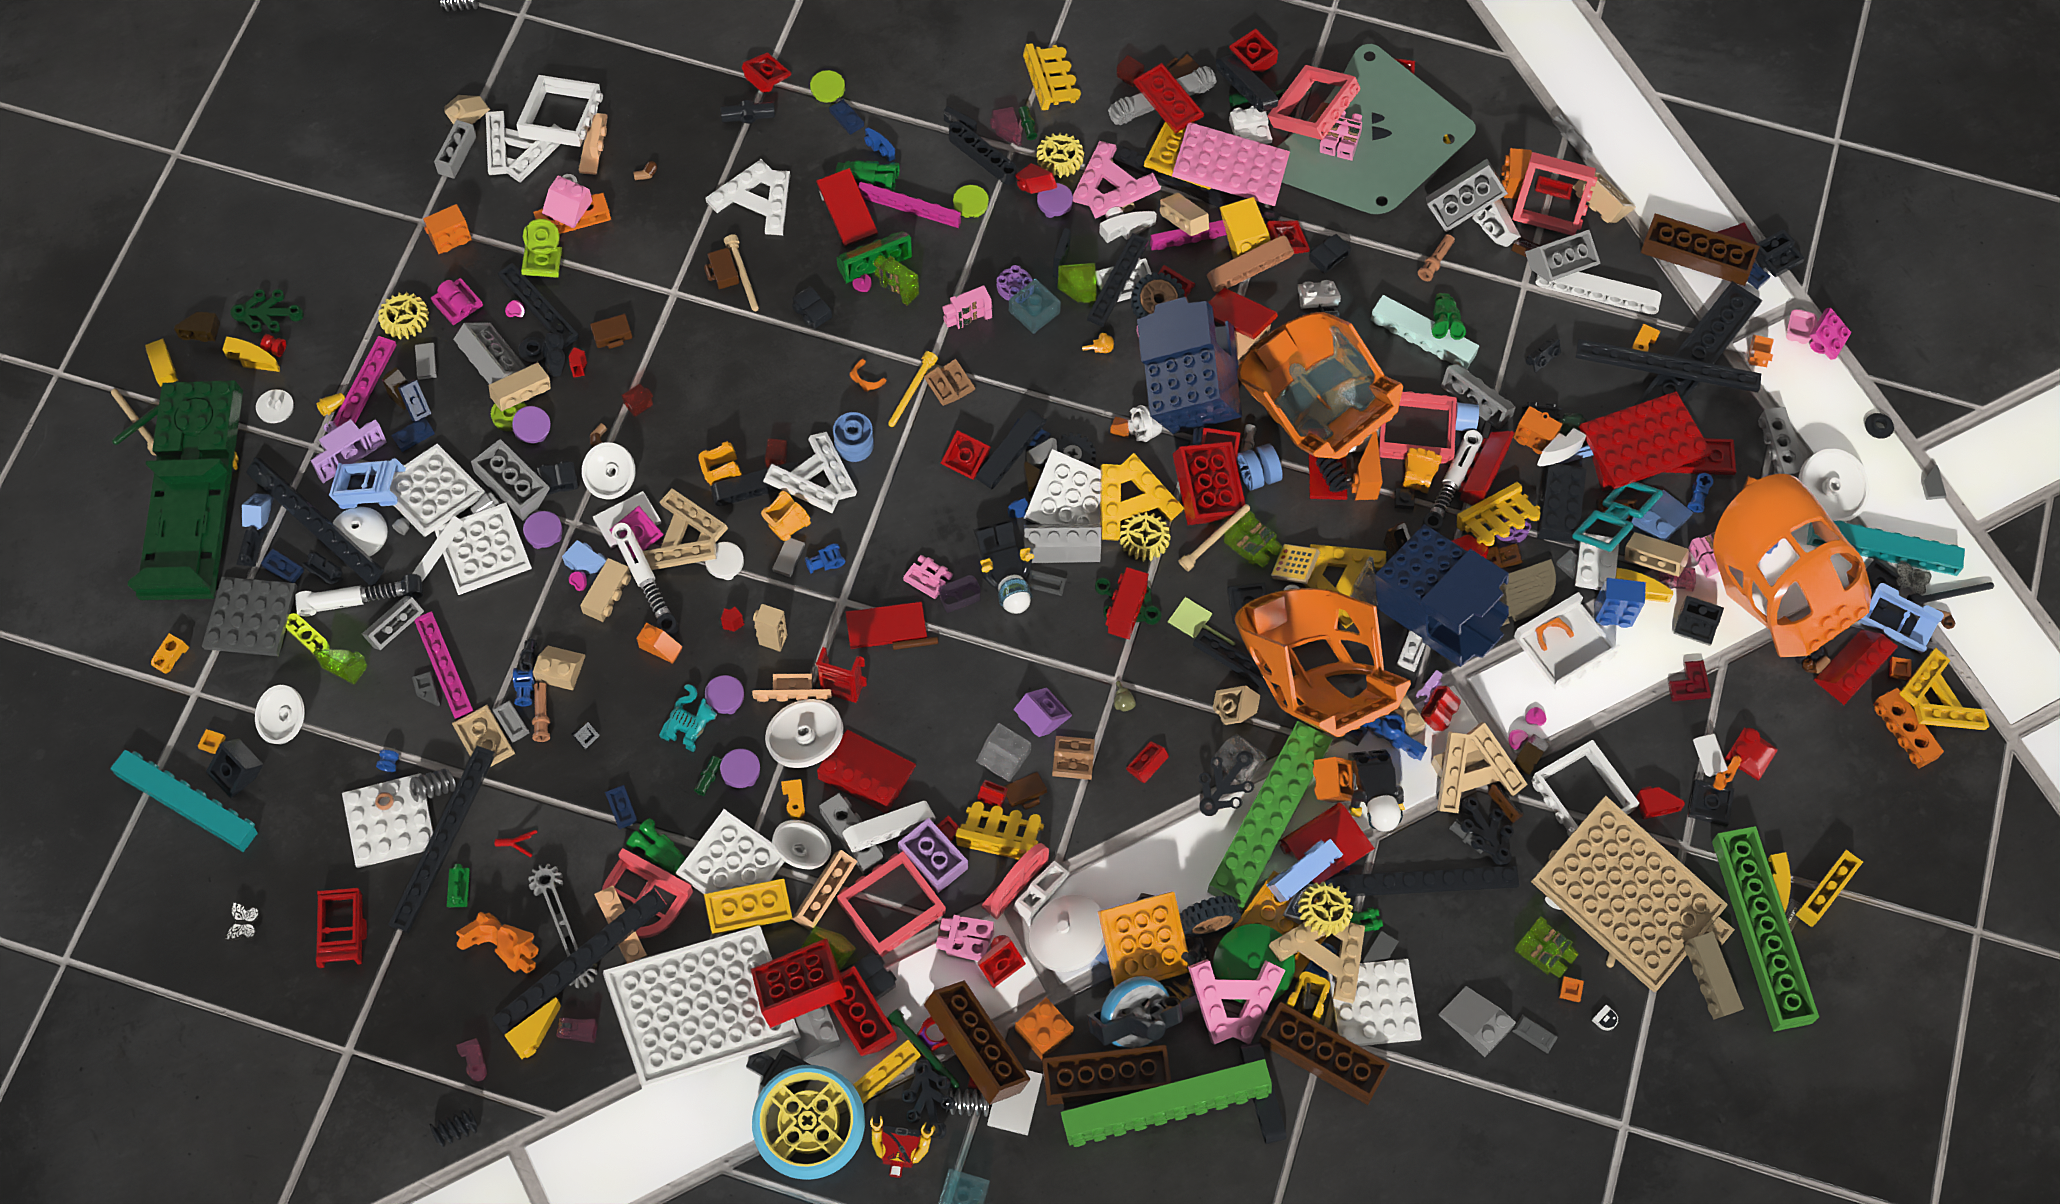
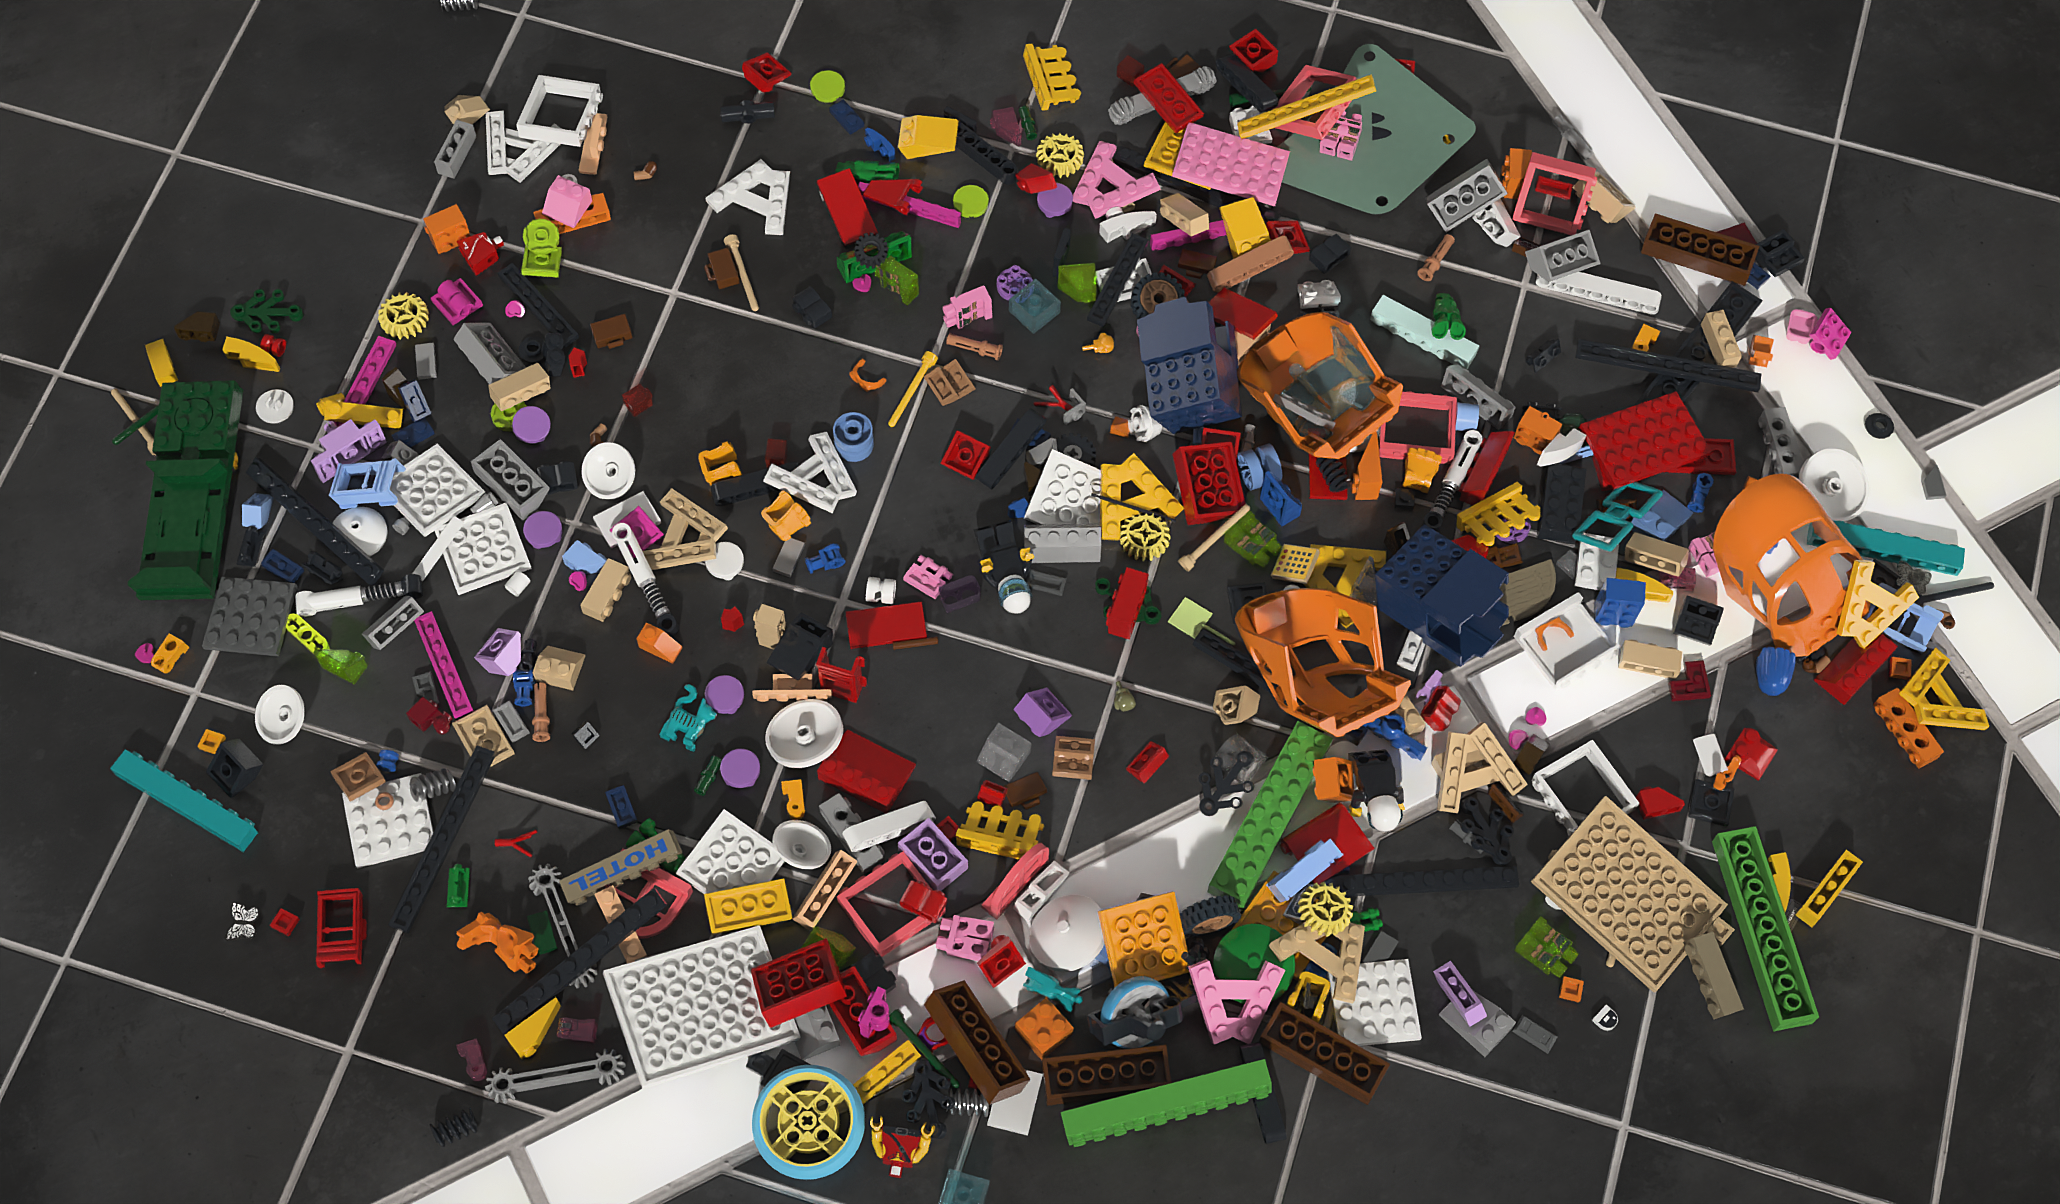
(145, 653): none -> dark pink piece
(284, 922): none -> red plate
(358, 776): none -> medium nougat plate
(363, 414): none -> yellow plate
(401, 452): none -> light grey bracket
(425, 714): none -> dark red brick
(480, 251): none -> red torso
(501, 652): none -> lavender slope
(517, 583): none -> white beam
(542, 932): none -> dark green tile
(554, 1076): none -> light grey arm
(621, 866): none -> dark tan brick
(800, 646): none -> black slope
(868, 1018): none -> dark pink plate
(871, 240): none -> black tyre
(880, 590): none -> white wheel
(893, 192): none -> red flag
(923, 901): none -> red brick
(927, 136): none -> yellow slope
(983, 348): none -> nougat pin
(1051, 988): none -> teal animal
(1066, 406): none -> red plant
(1076, 412): none -> light grey bracket
(1132, 507): none -> black piece
(1196, 262): none -> reddish brown piece
(1279, 500): none -> blue slope
(1304, 410): none -> light grey plate
(1306, 106): none -> yellow plate
(1460, 993): none -> lavender brick
(1650, 659): none -> tan brick
(1721, 339): none -> tan brick
(1775, 670): none -> blue hair
(1862, 589): none -> yellow plate

